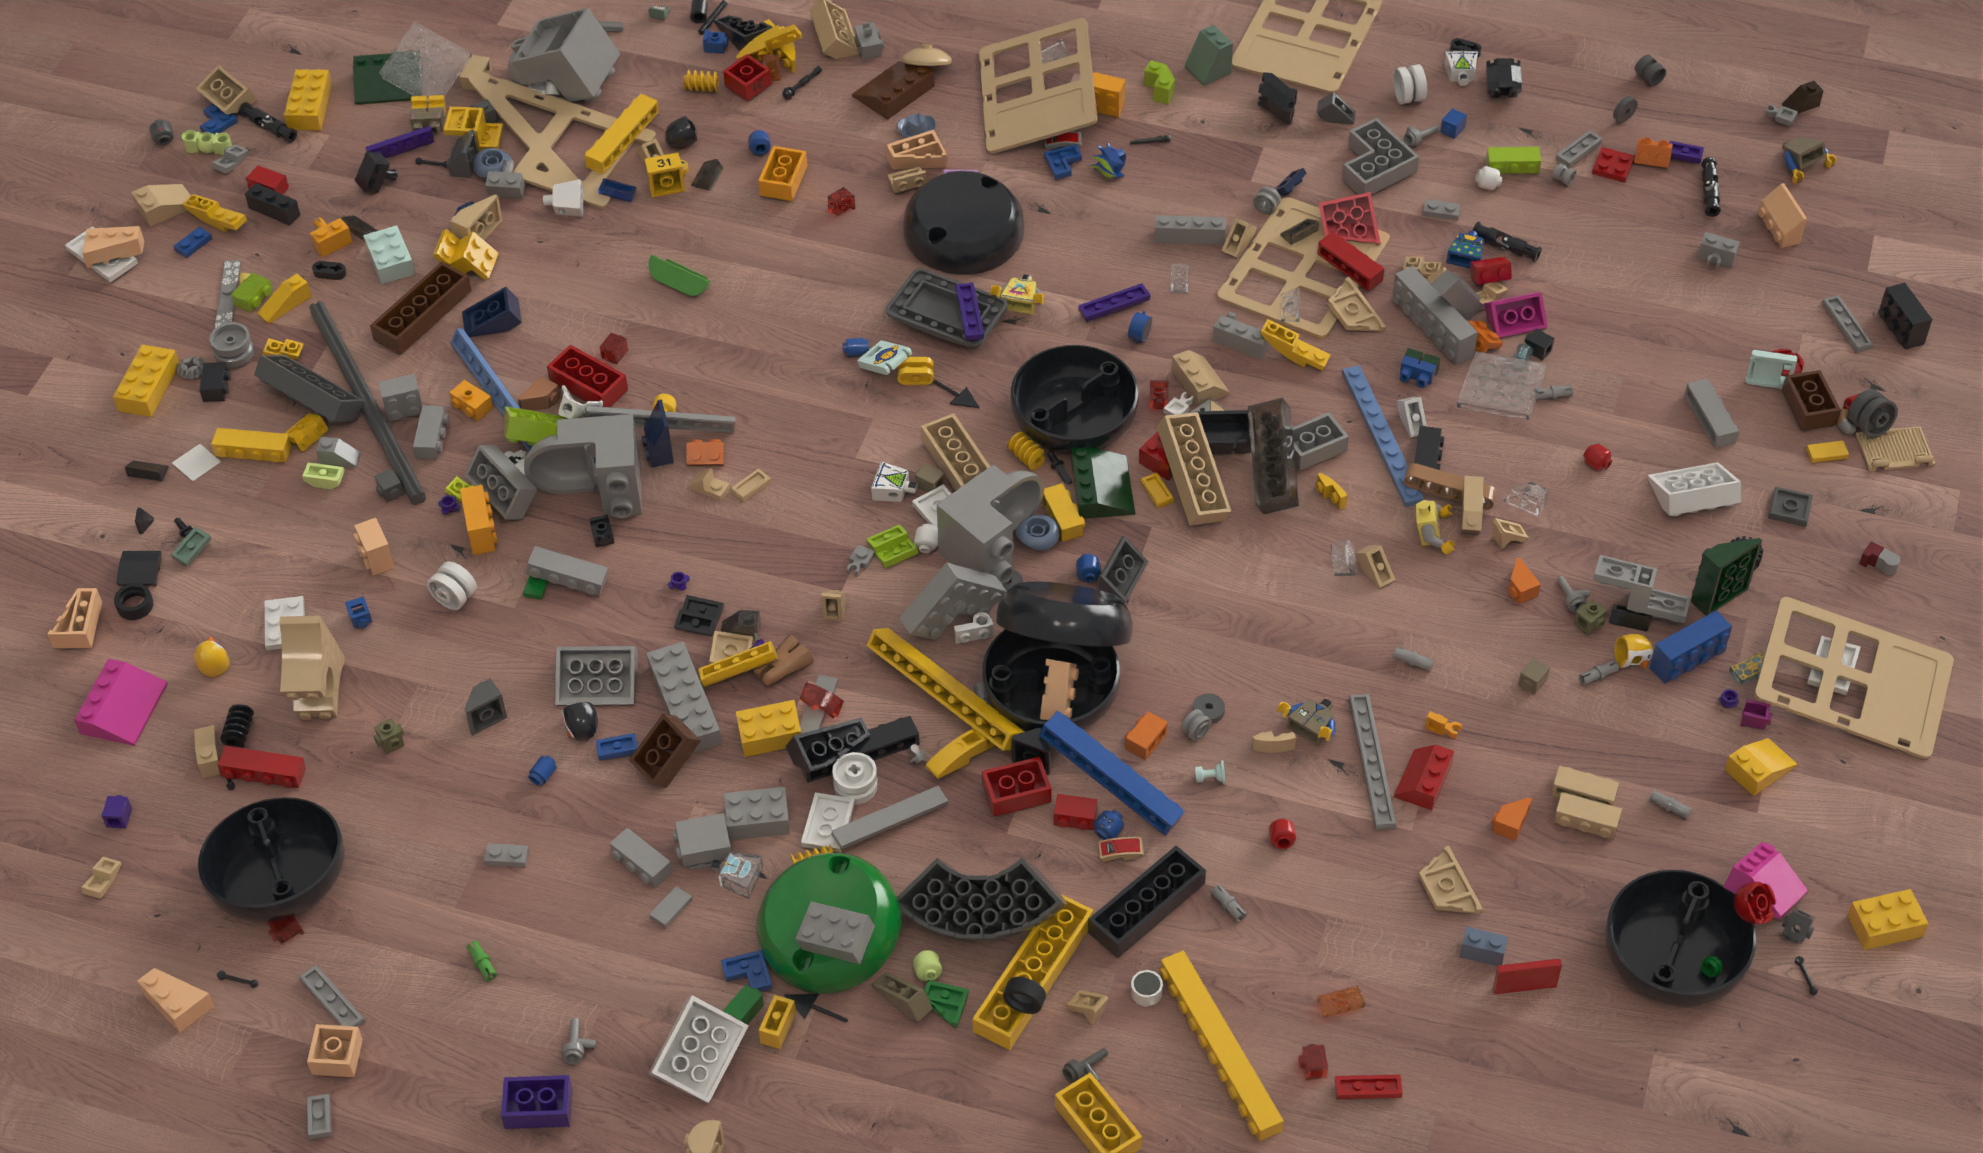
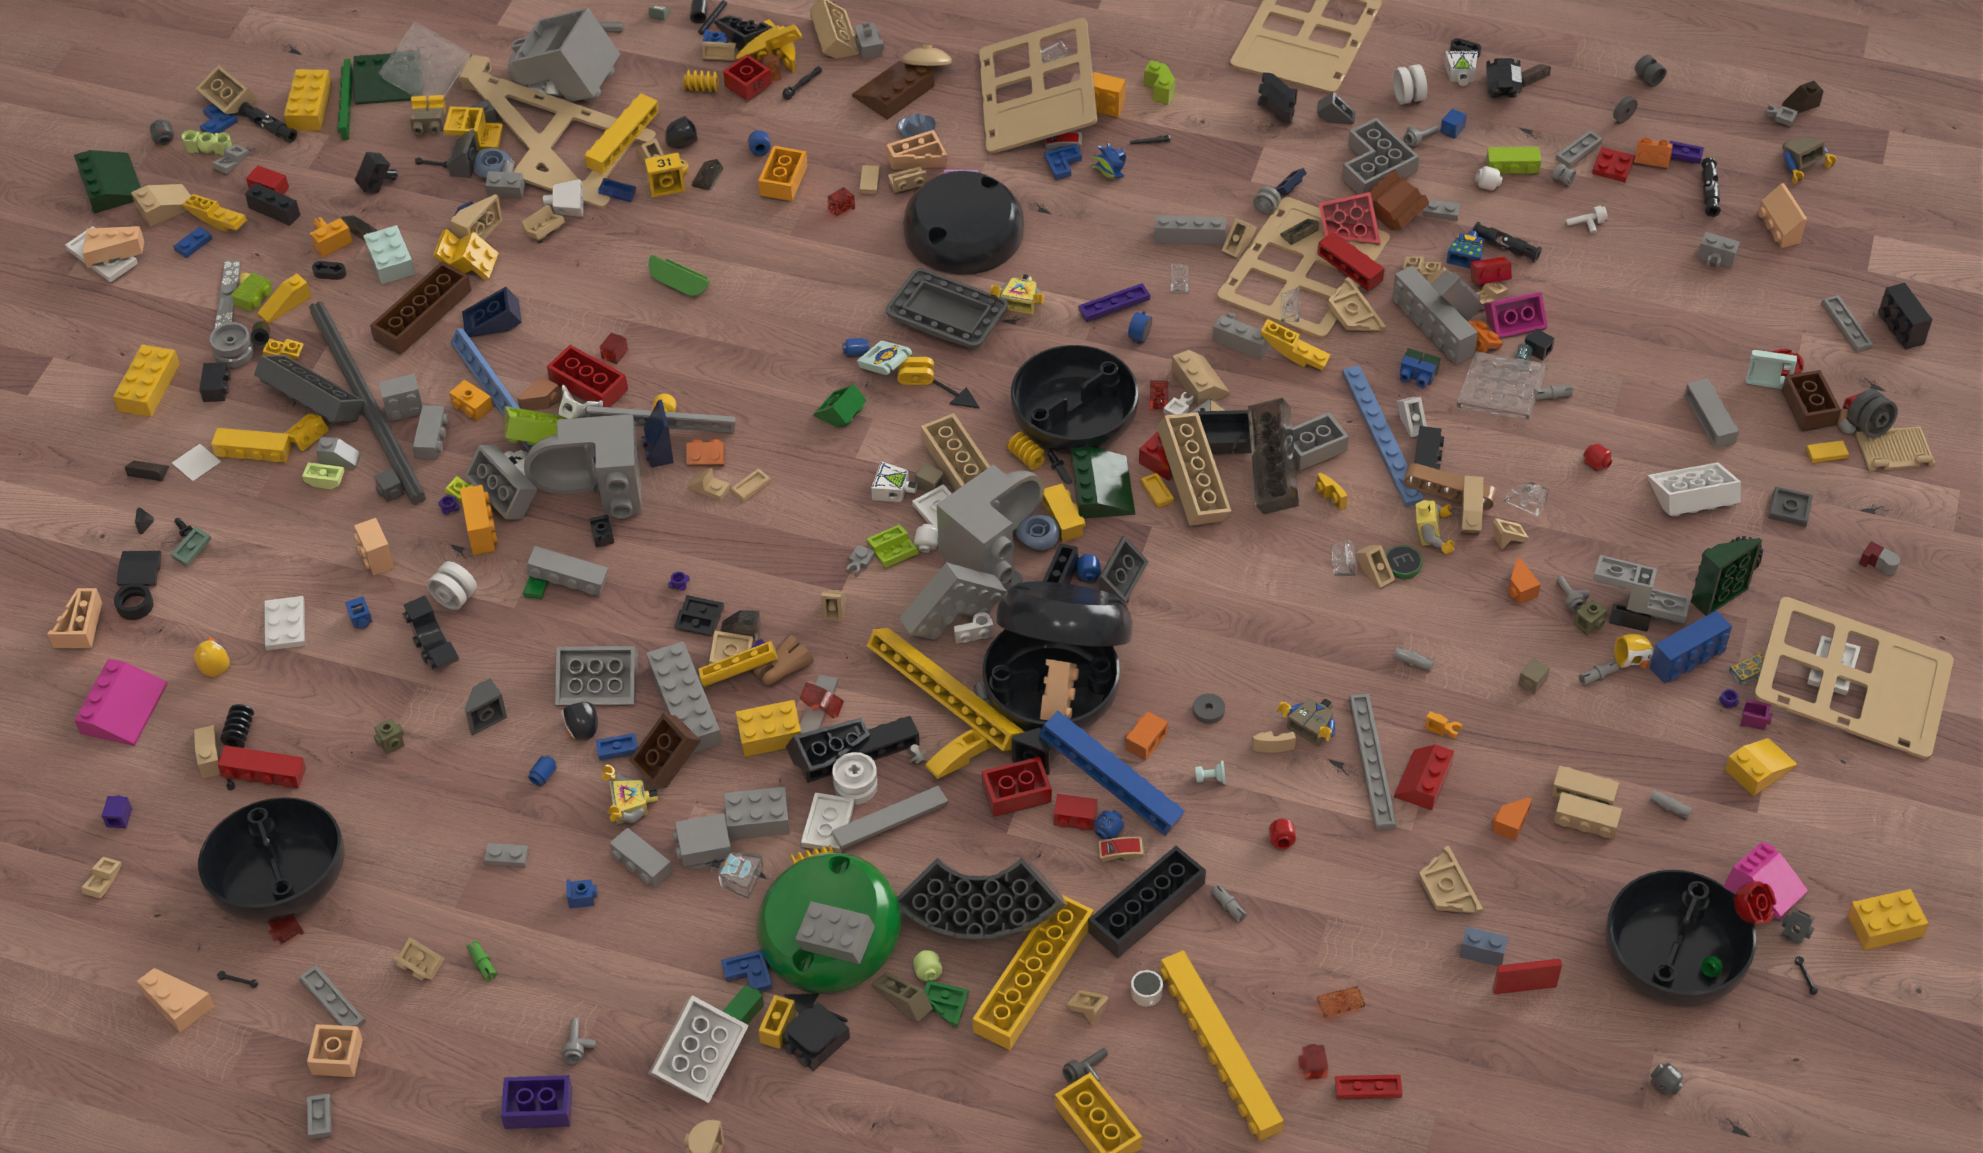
(107, 178): none -> dark green slope
(193, 372): light grey gear -> none
(260, 333): none -> black brick
(310, 667): tan piece -> none
(346, 98): none -> green plate
(403, 142): dark purple plate -> none
(419, 959): none -> tan bracket
(427, 634): none -> black brick
(541, 223): none -> tan bracket
(581, 893): none -> blue brick
(627, 797): none -> torso
(670, 907): light grey tile -> none
(719, 51): none -> tan tile
(814, 1036): none -> black brick
(841, 406): none -> green slope
(869, 179): none -> tan tile
(969, 311): dark purple plate -> none
(1024, 995): black tyre -> none
(1062, 565): none -> black brick
(1196, 725): light grey wheel -> none
(1210, 56): sand green slope -> none
(1396, 201): none -> dark orange slope
(1404, 561): none -> black tile
(1534, 74): none -> clear smoke slope
(1599, 214): none -> white piece
(1667, 1079): none -> dark grey head

